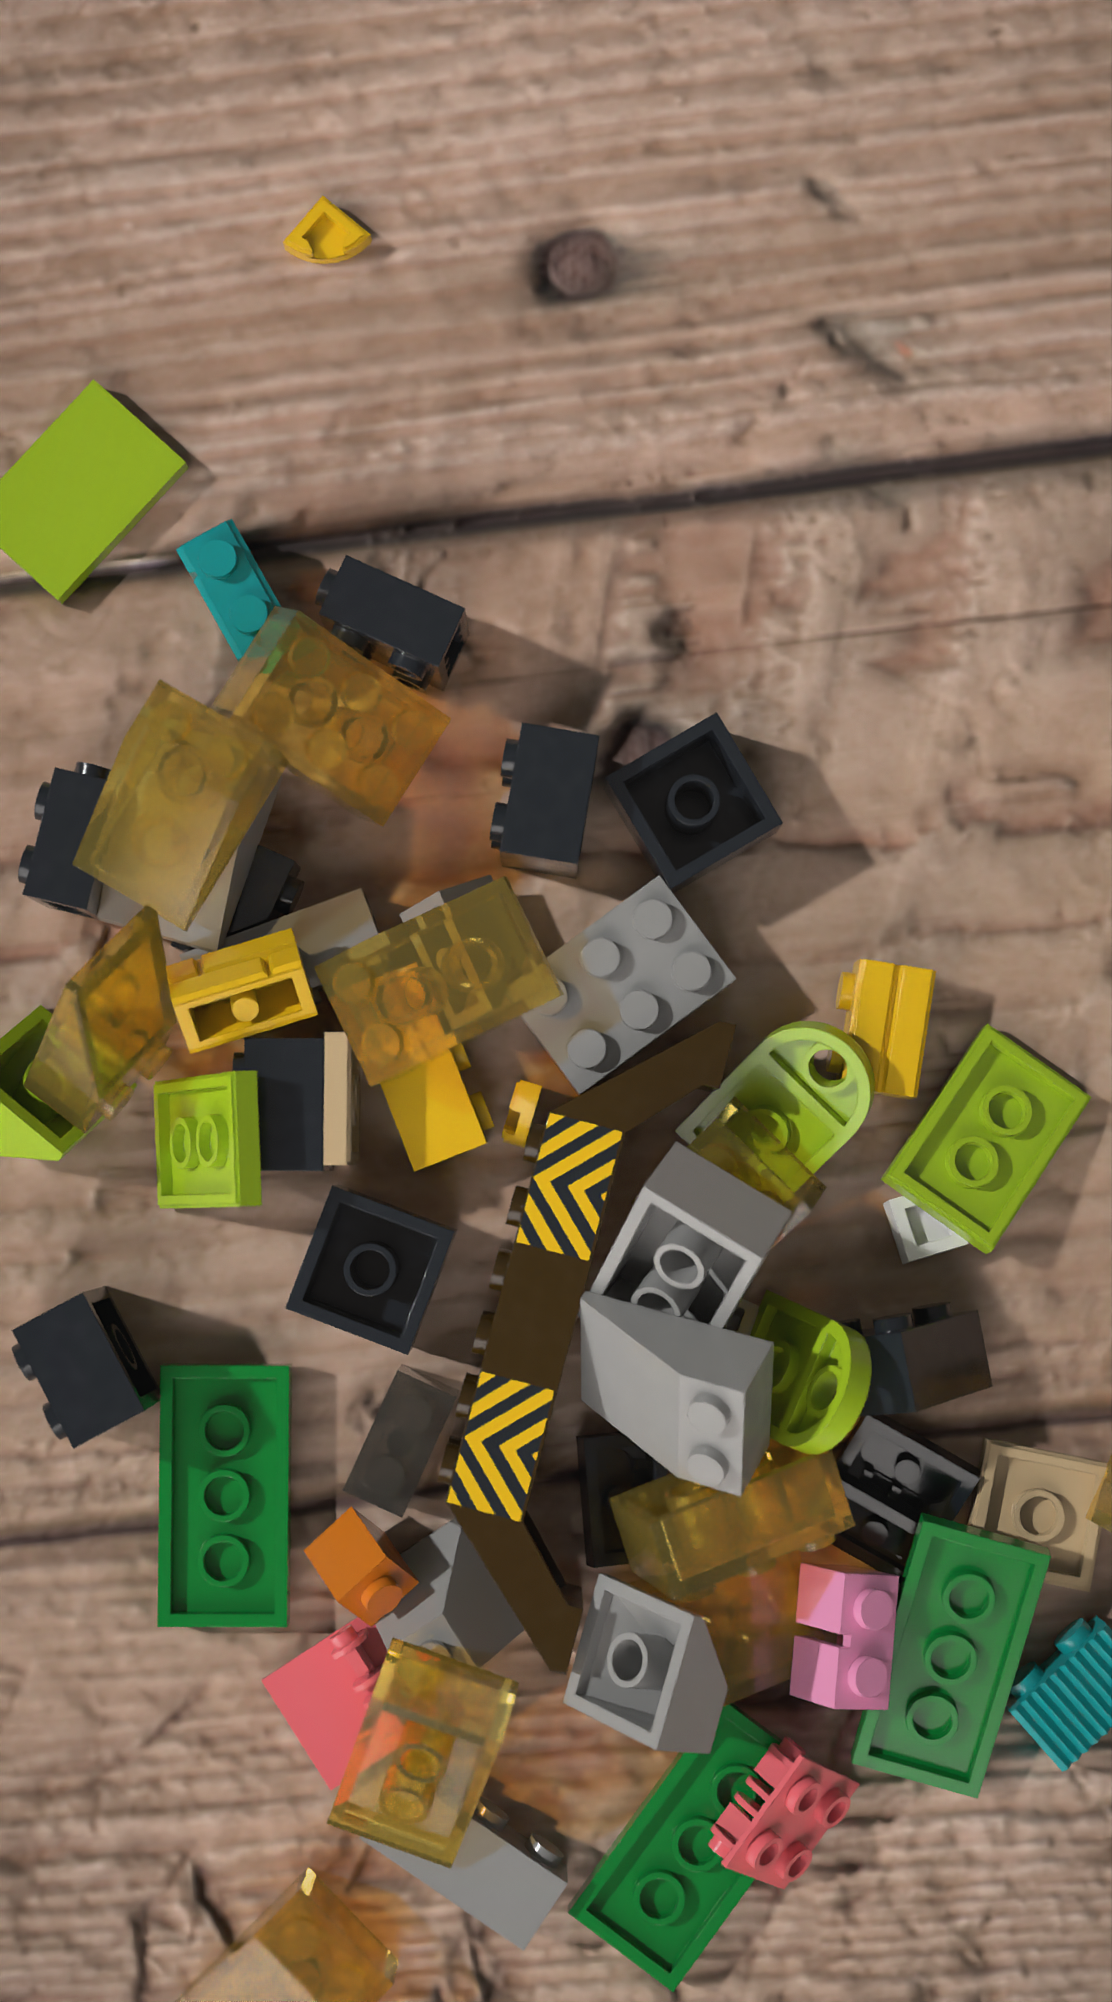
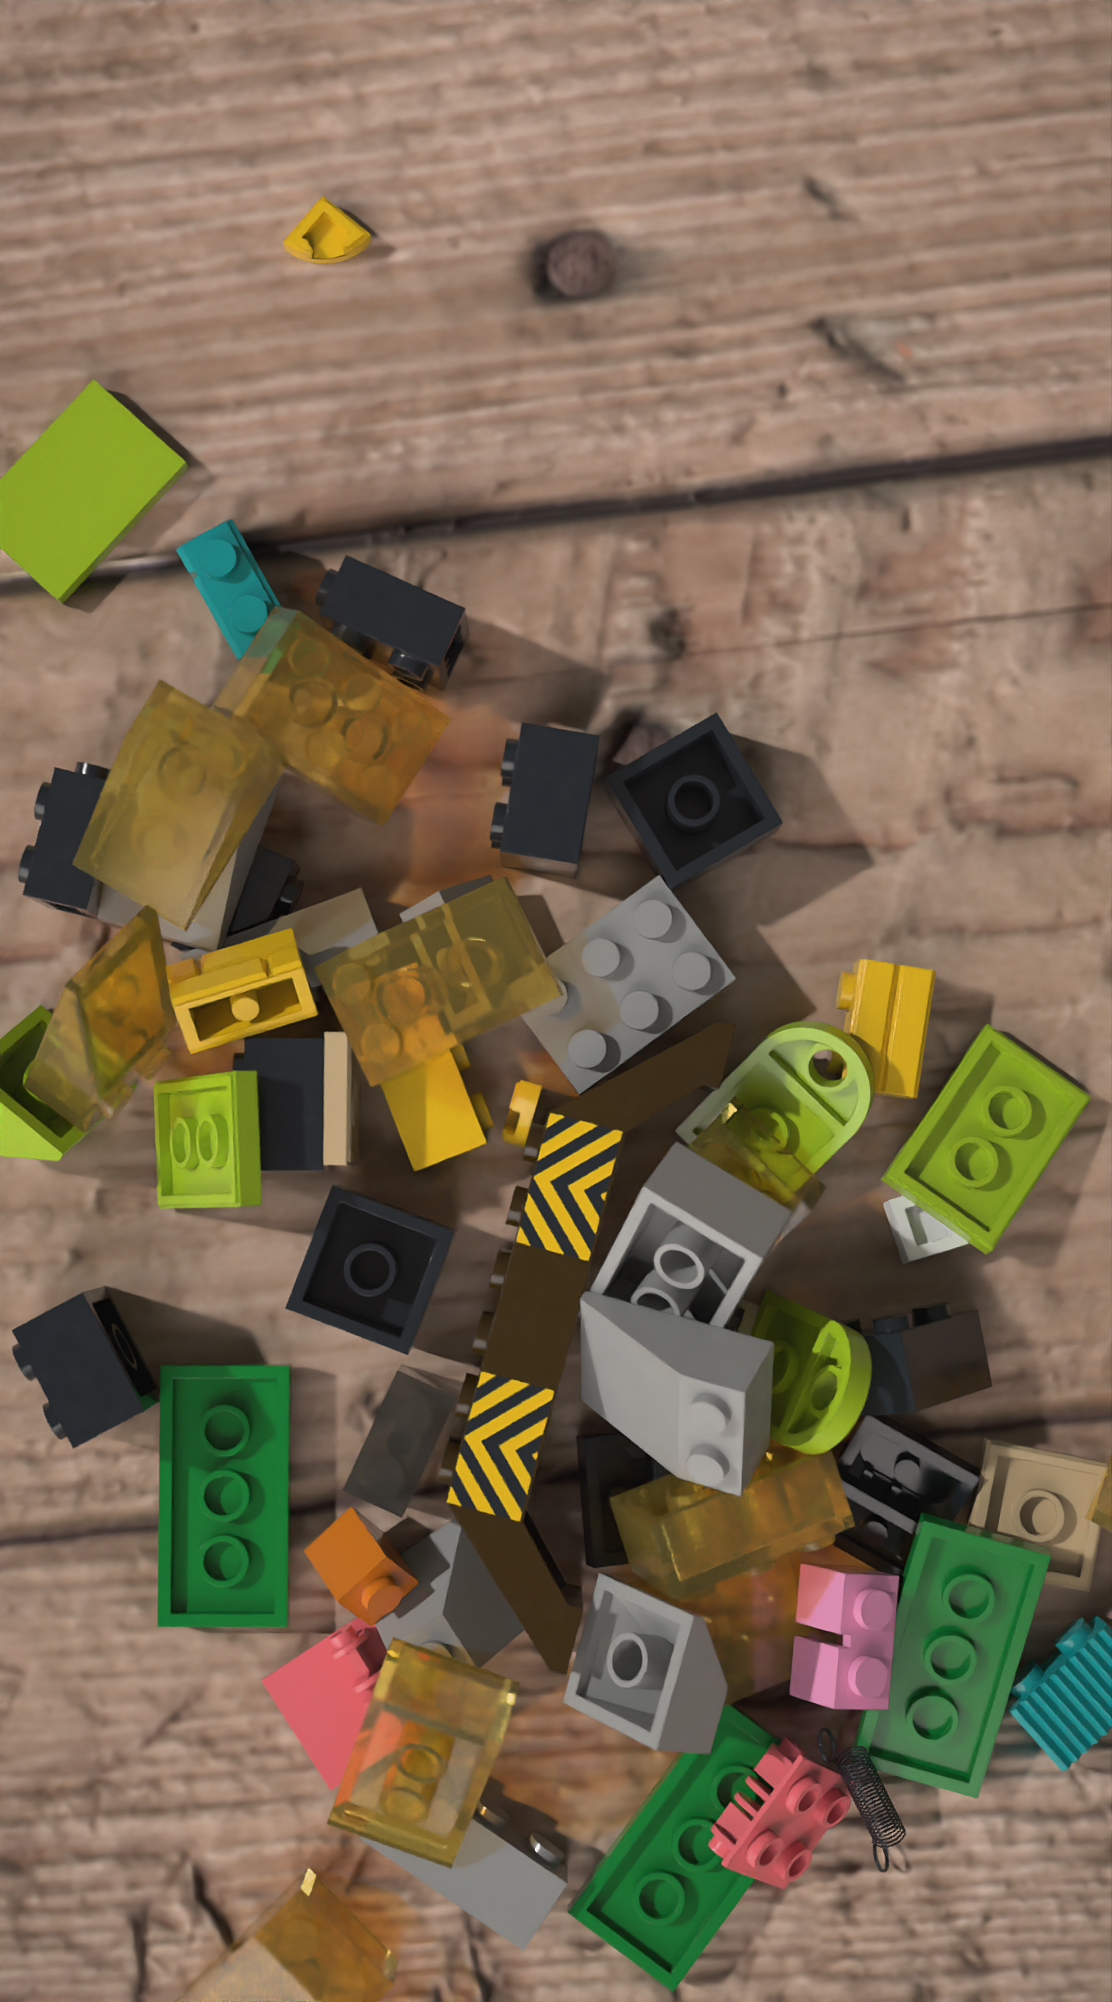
(858, 1803): none -> black piece

